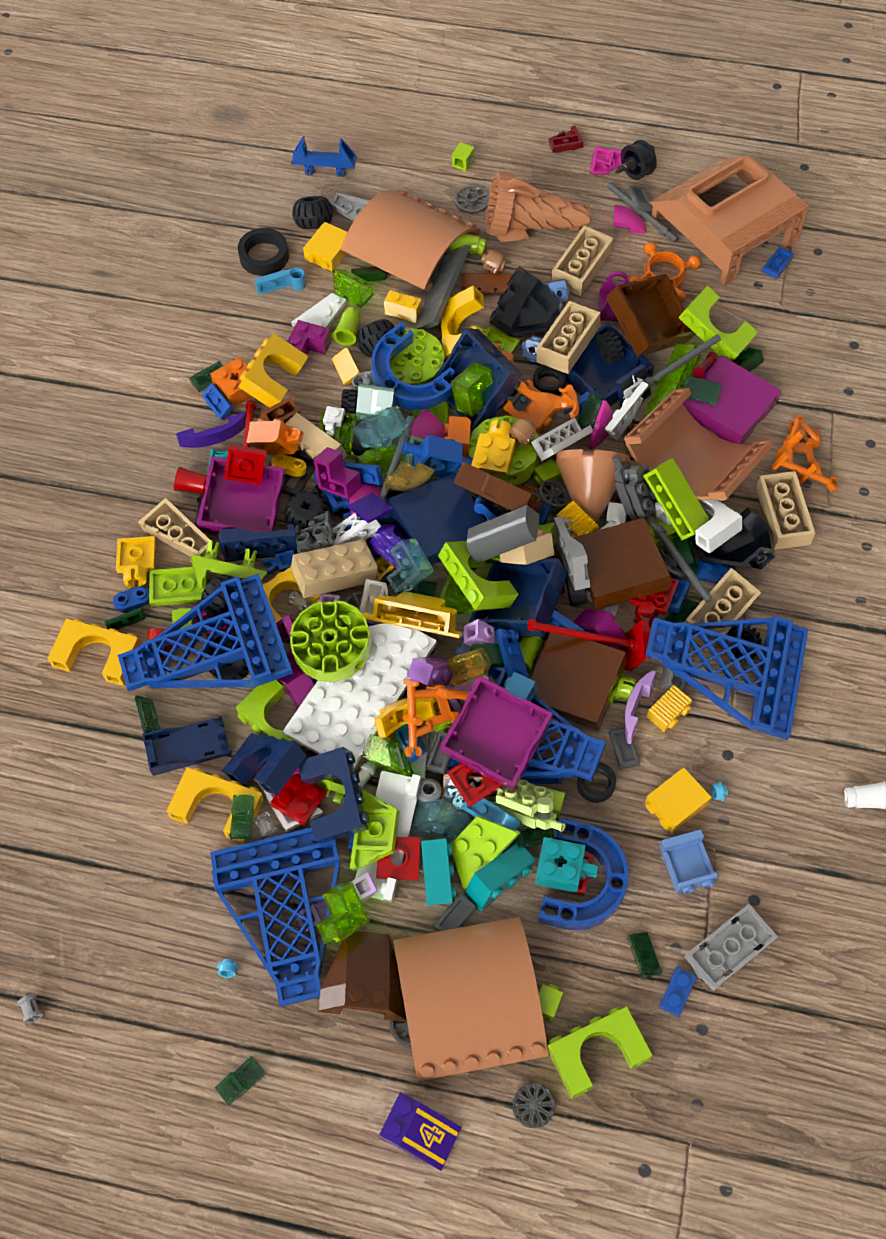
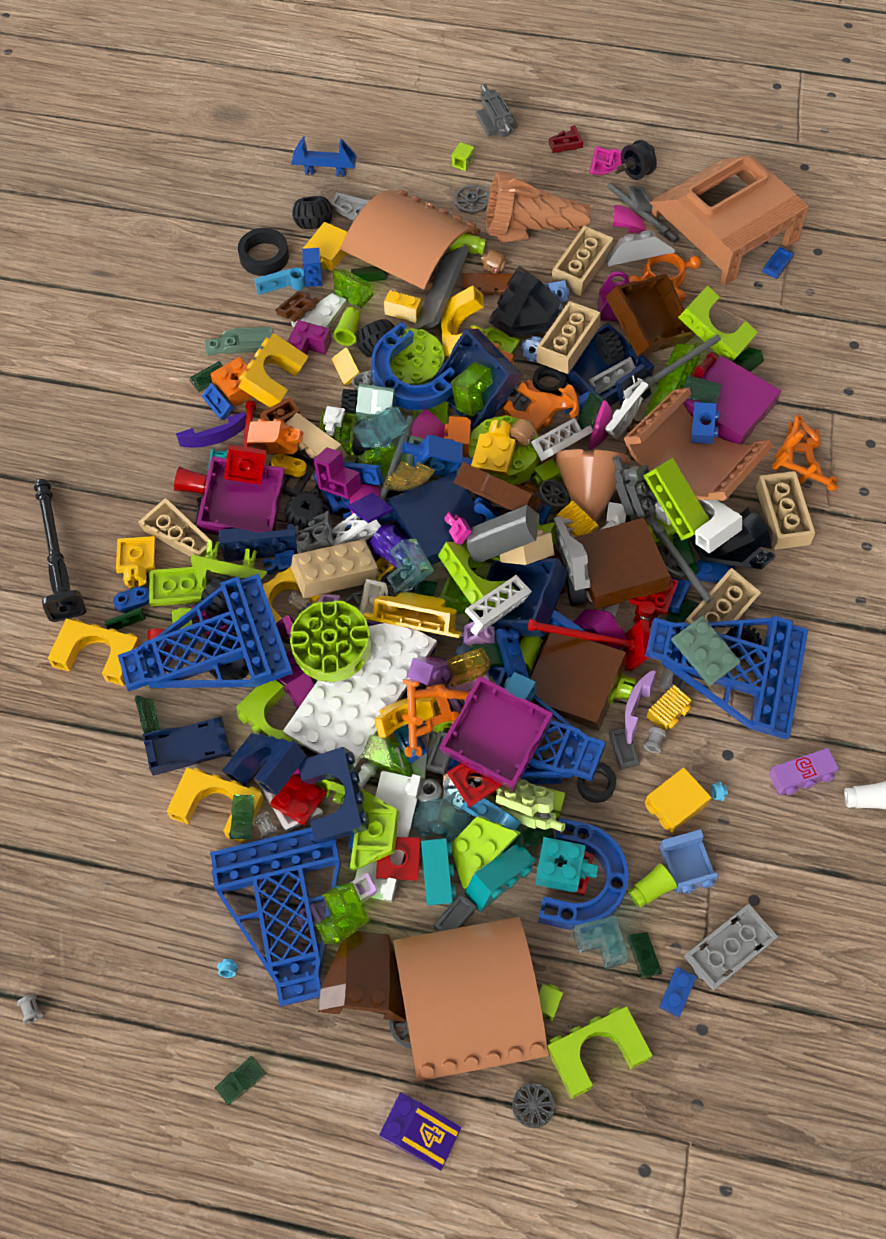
(64, 602): none -> black piece
(238, 341): none -> sand green piece
(297, 306): none -> reddish brown plate
(312, 267): none -> blue brick
(460, 529): none -> dark pink plate
(492, 614): none -> white fence
(495, 115): none -> dark grey piece
(603, 935): none -> clear light blue brick
(608, 377): none -> light grey slope
(639, 247): none -> light grey wedge
(652, 886): none -> lime plant
(654, 740): none -> light grey bush
(704, 413): none -> blue brick
(705, 650): none -> sand green plate
(804, 772): none -> medium lavender brick

